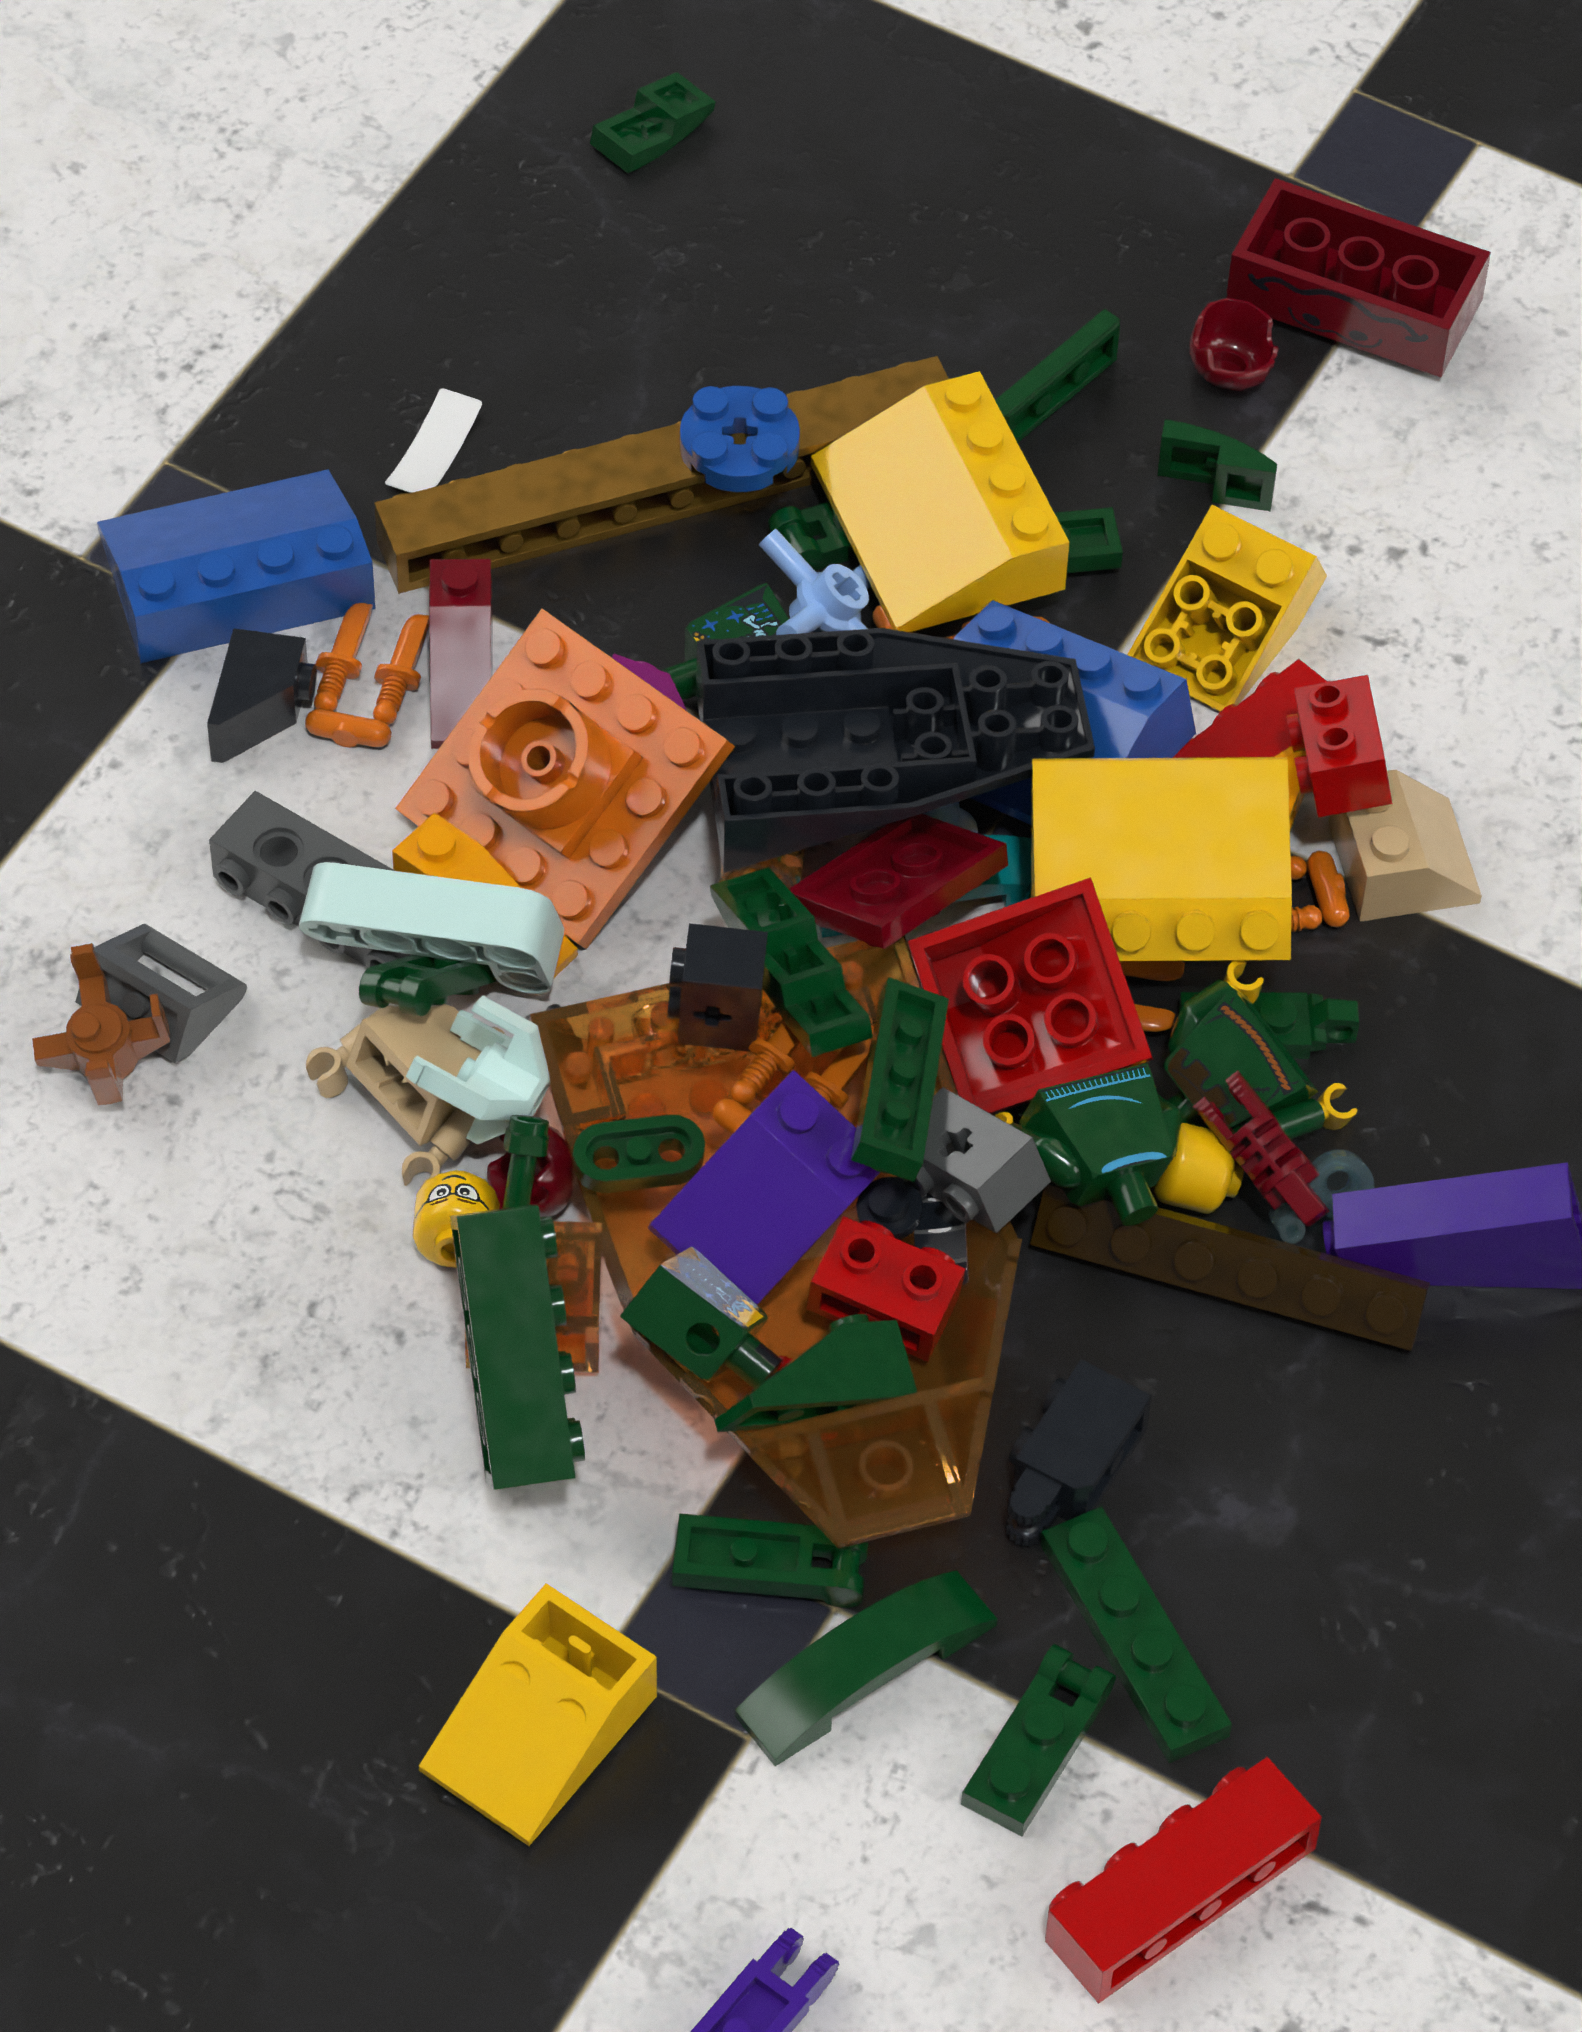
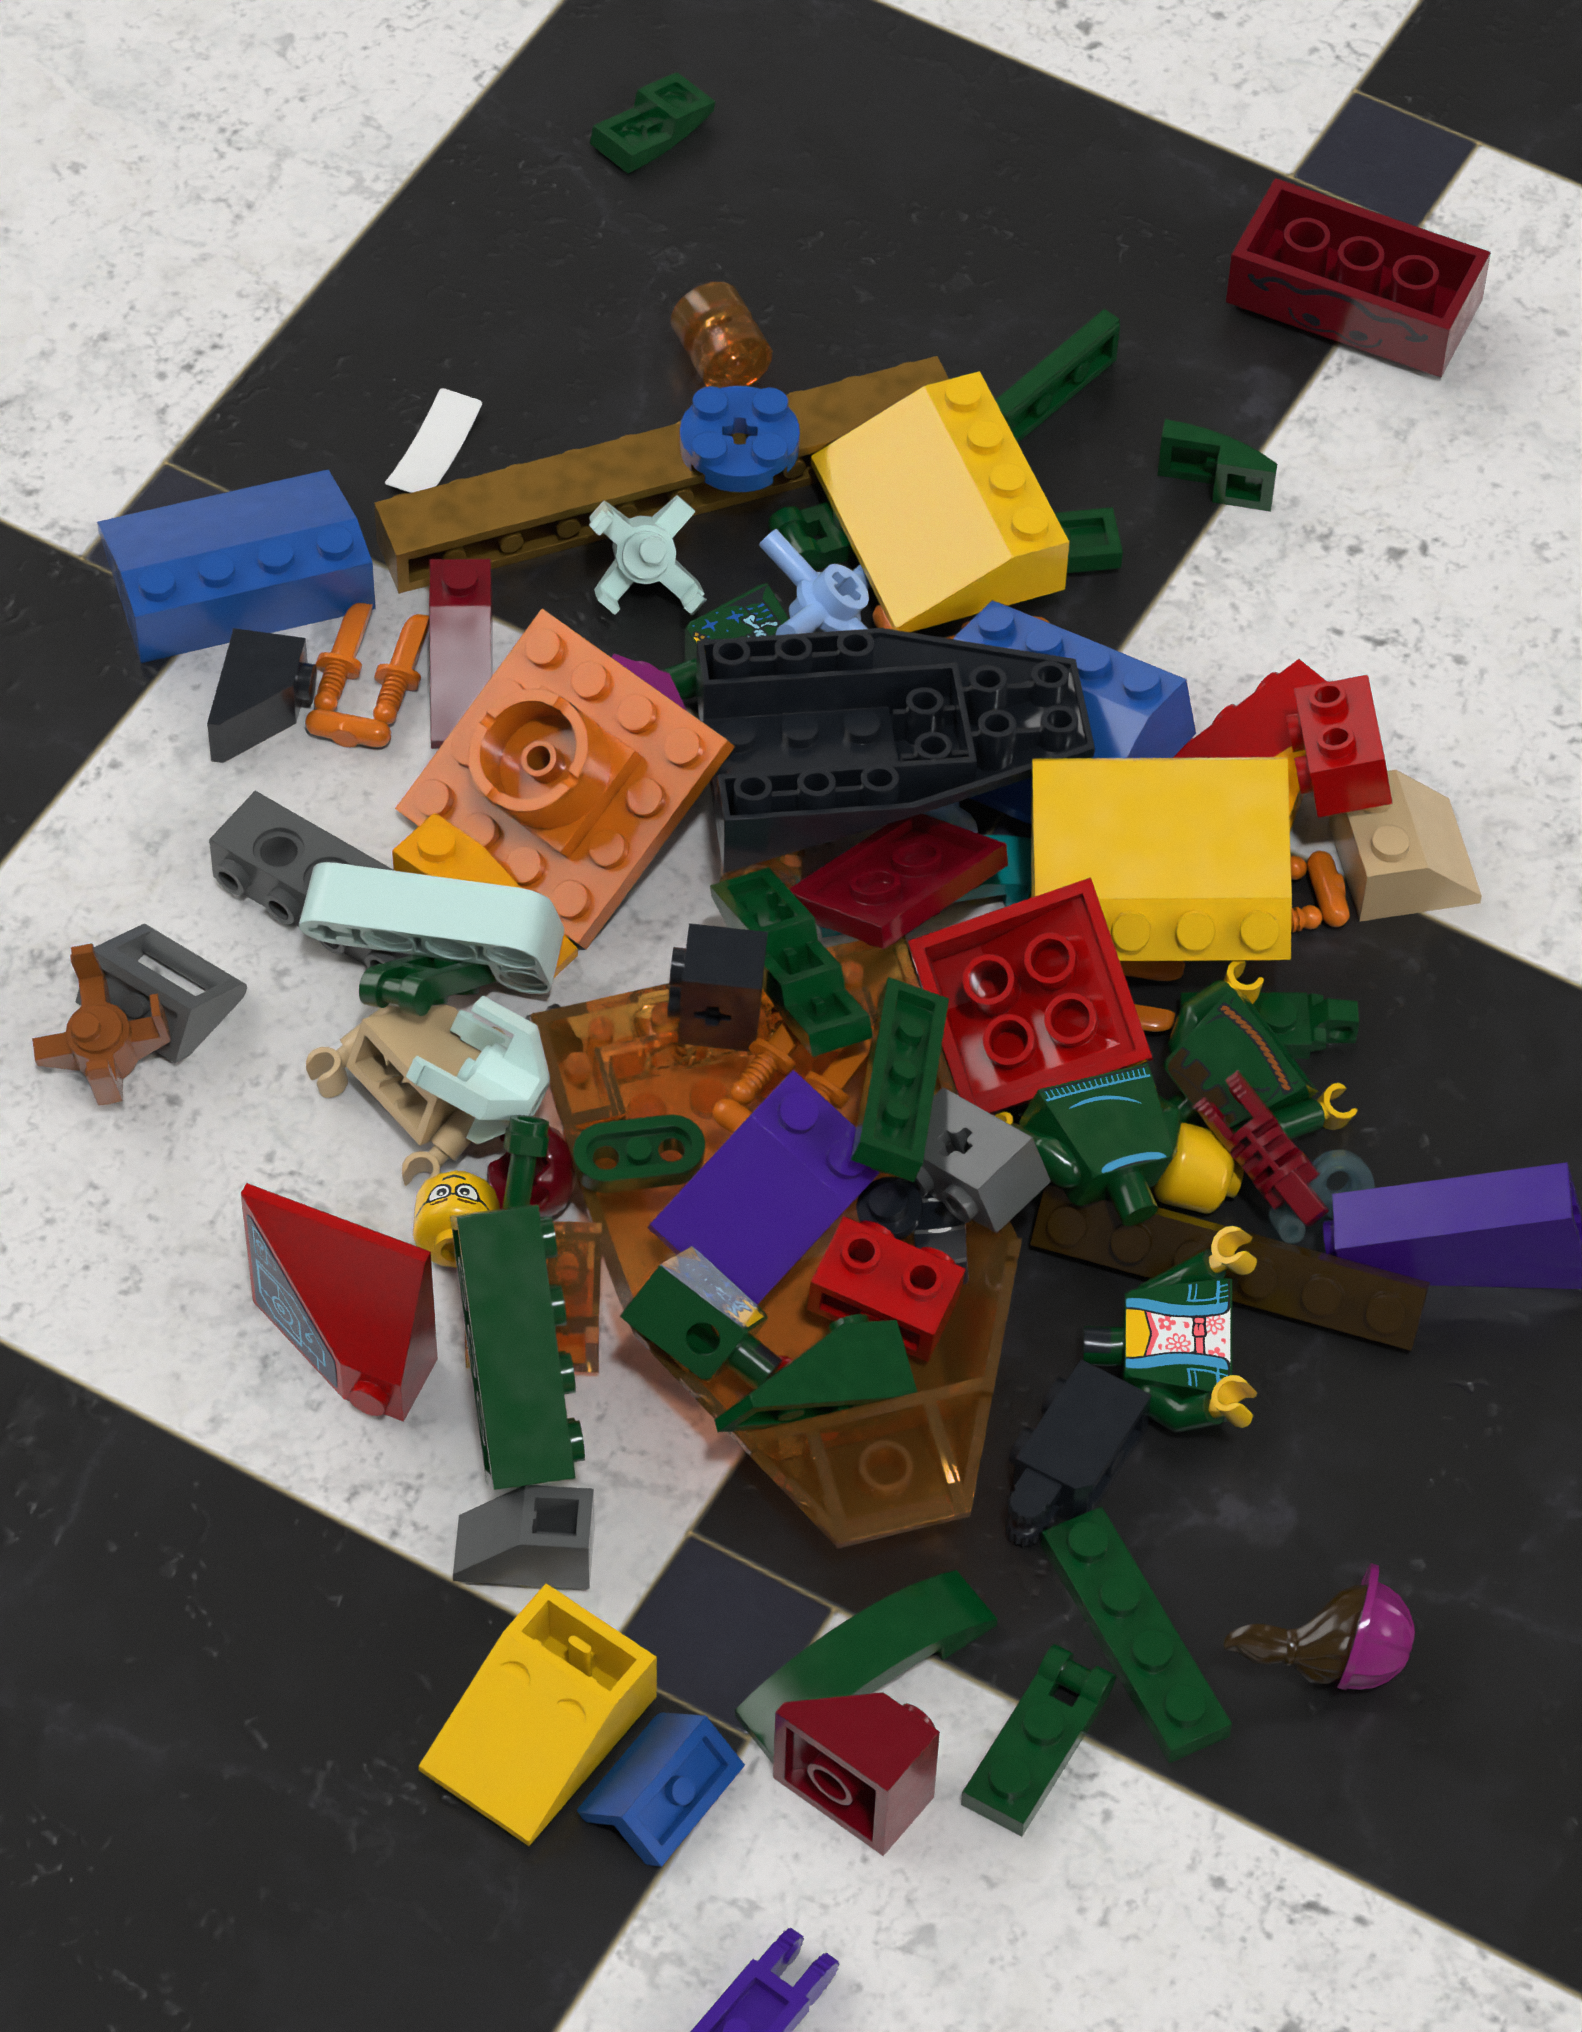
(344, 1299): none -> red slope
(528, 1538): none -> dark grey slope
(645, 553): none -> light aqua piece
(663, 1784): none -> blue panel
(721, 336): none -> clear orange wheel
(766, 1559): dark green plate -> none
(858, 1762): none -> dark red slope
(1180, 1339): none -> torso
(1181, 1878): red brick -> none
(1228, 608): yellow slope -> none
(1233, 344): dark red hair -> none
(1353, 1640): none -> piece

